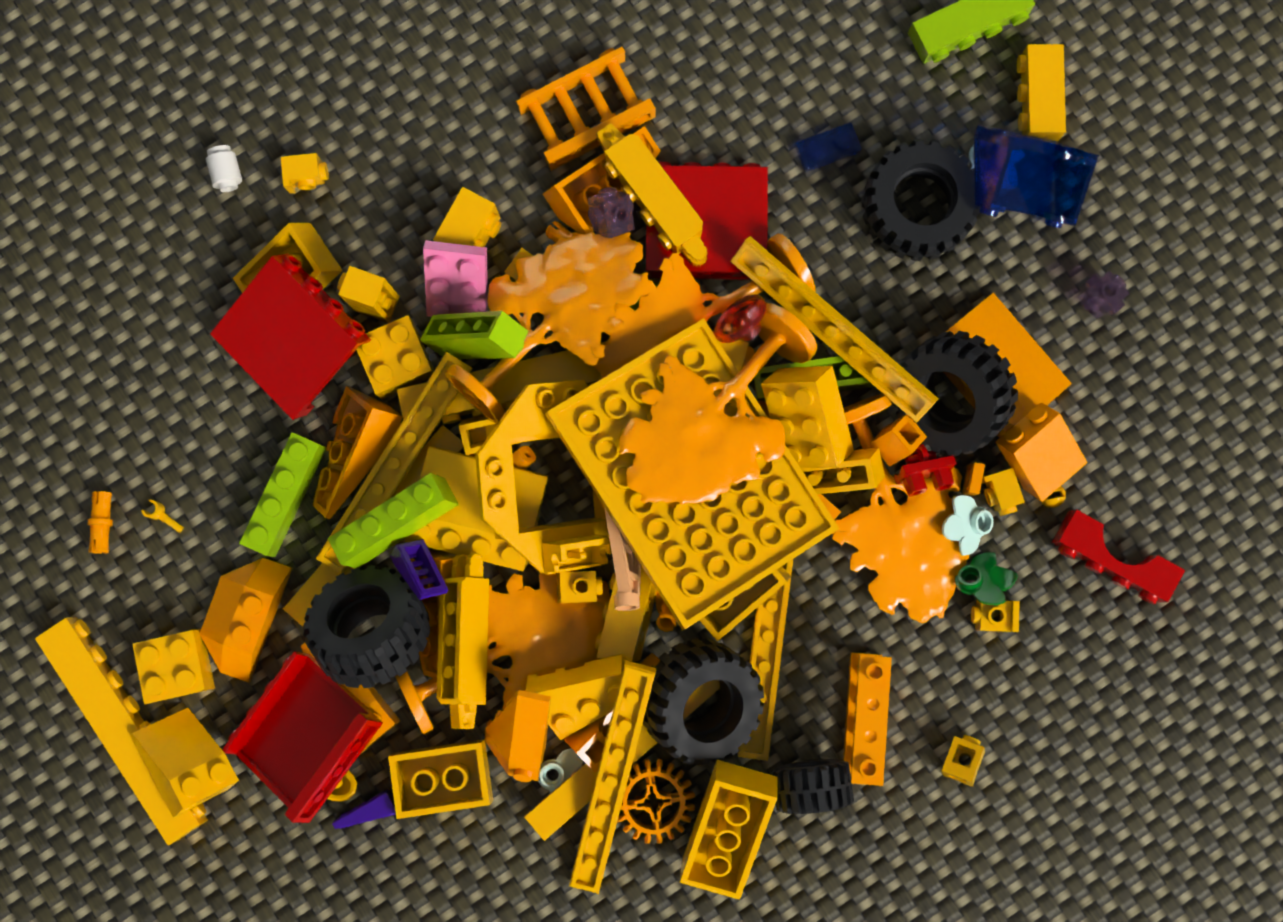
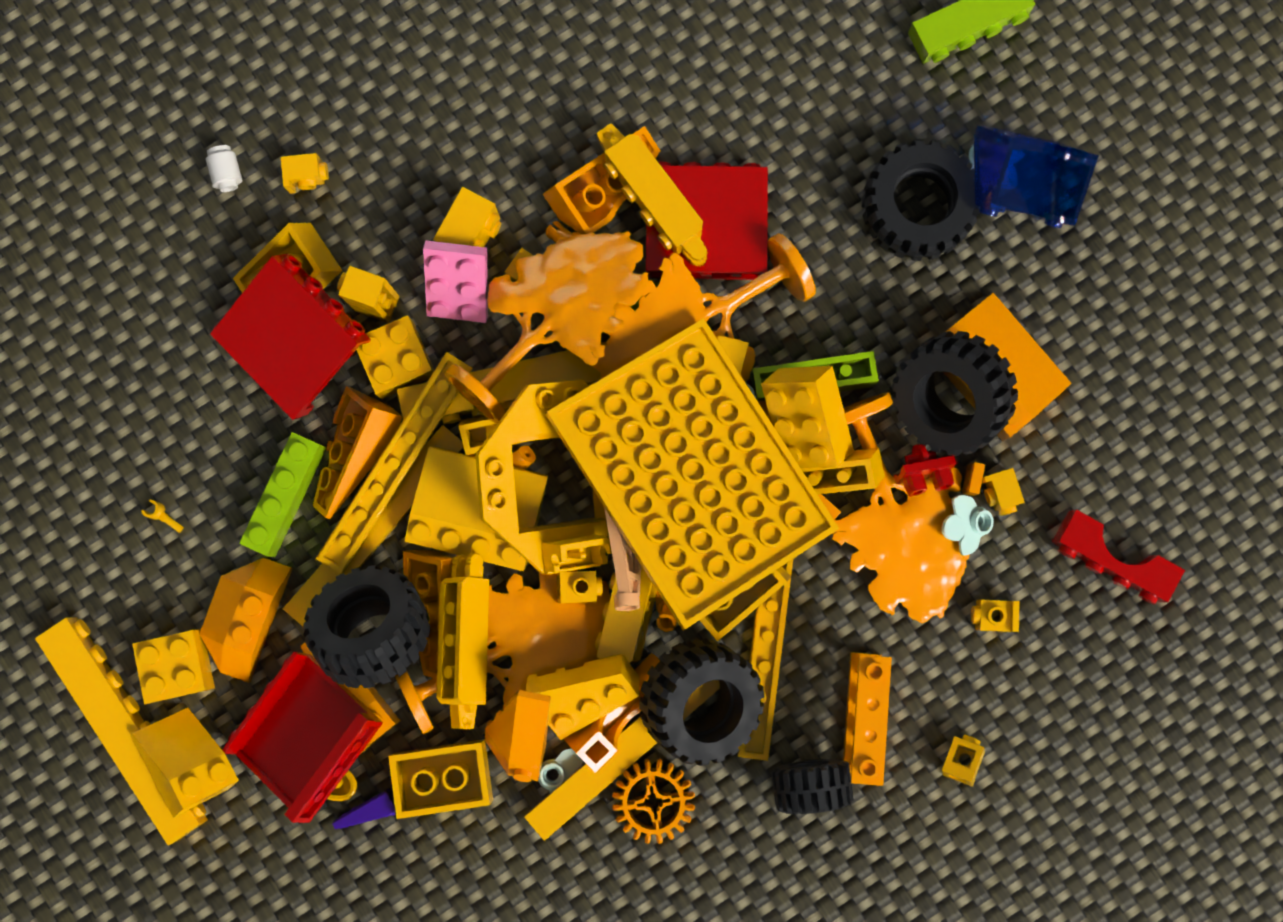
(100, 522): light orange pin -> none
(393, 521): lime brick -> none
(419, 551): dark purple slope -> none
(475, 335): lime brick -> none
(585, 137): light orange fence -> none
(611, 212): brick -> none
(612, 776): yellow tile -> none
(690, 443): light orange plant -> none
(729, 829): yellow brick -> none
(745, 323): clear red piece -> none
(828, 147): clear blue plate -> none
(834, 329): yellow tile -> none
(898, 440): light orange brick -> none
(988, 578): green plate -> none
(1041, 451): light orange brick -> none
(1042, 91): yellow brick -> none
(1056, 501): yellow hinge -> none
(1103, 294): clear purple brick -> none

